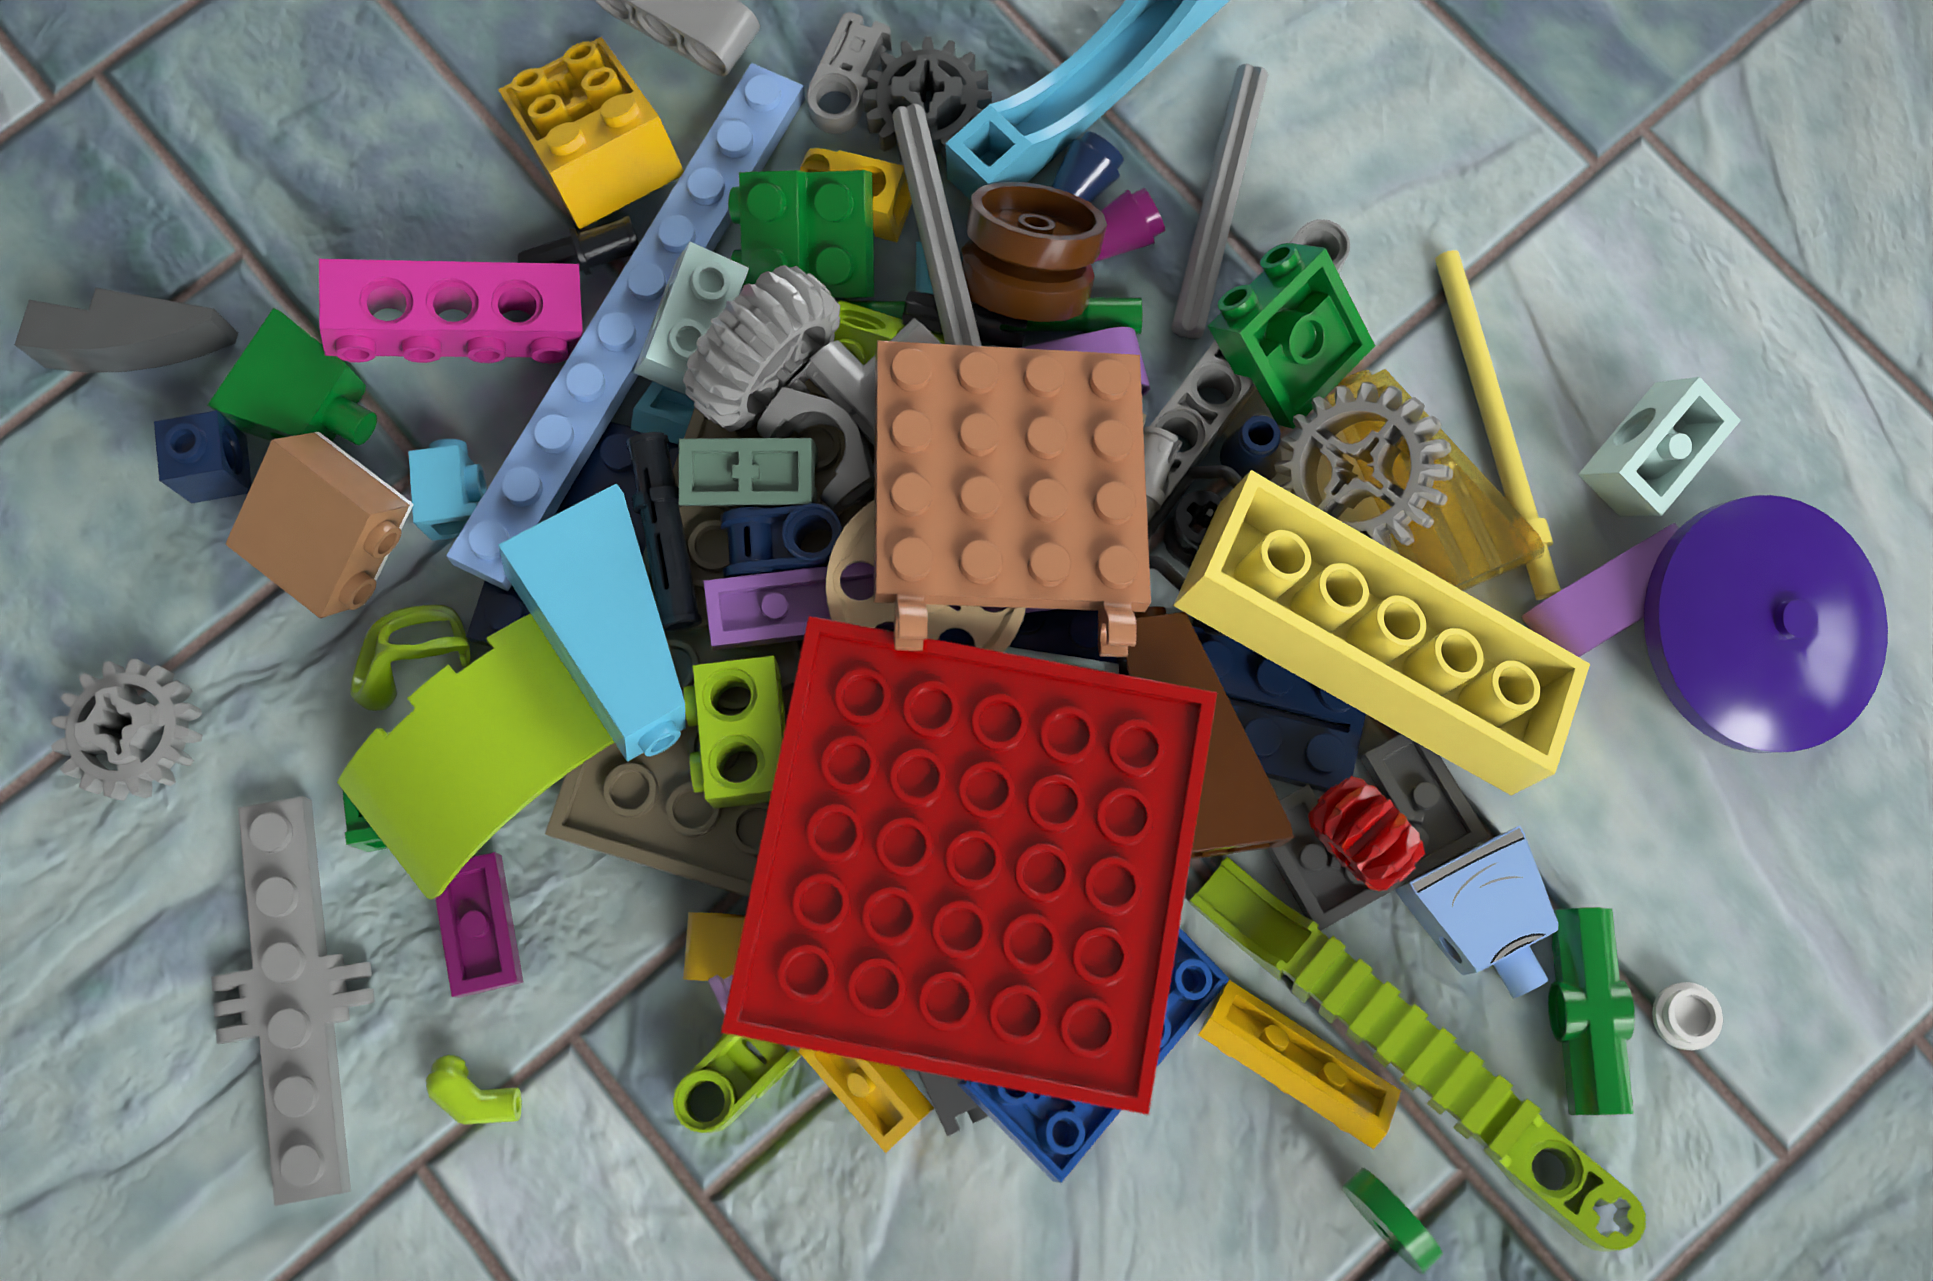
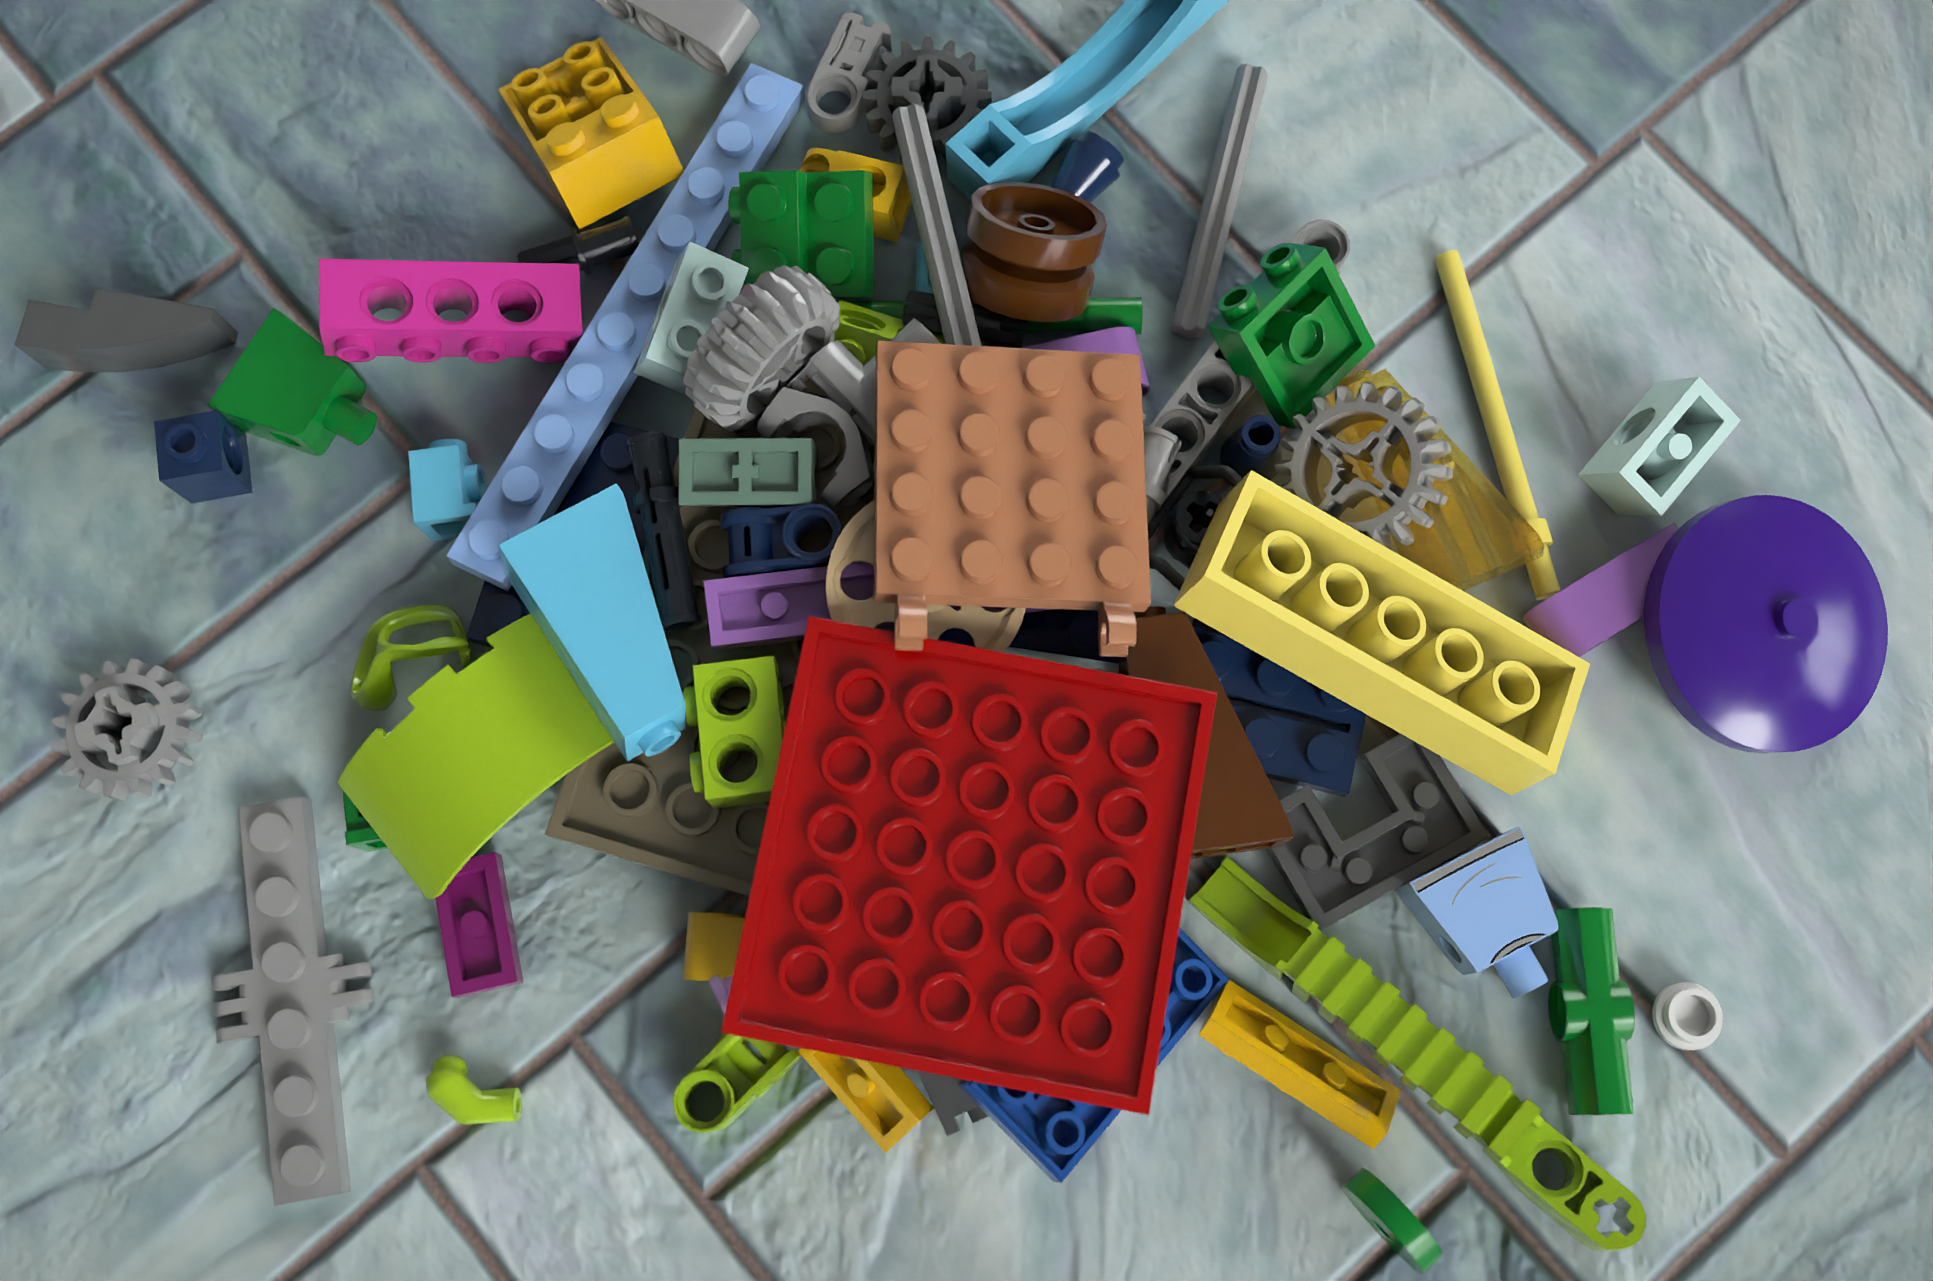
(318, 524): medium nougat piece -> none
(663, 411): medium azure plate -> none
(1131, 224): magenta cone -> none
(1366, 833): red gear -> none

